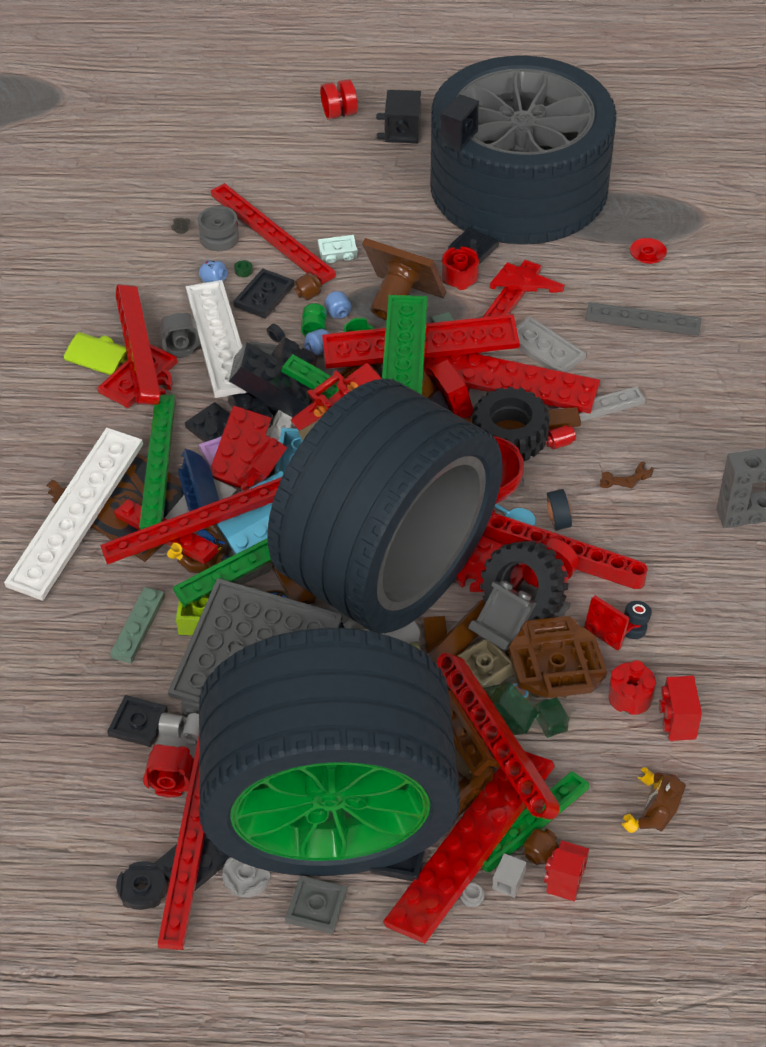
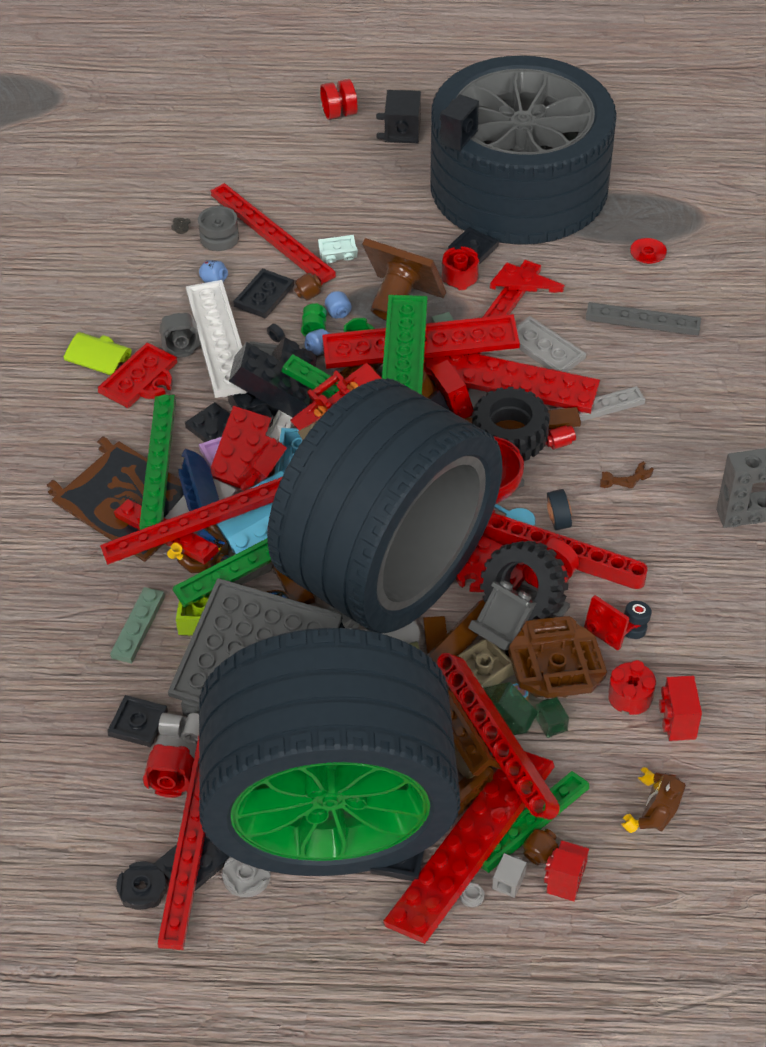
(73, 514): white plate -> none
(137, 345): red beam -> none
(243, 268): dark green tile -> none
(316, 905): dark grey plate -> none

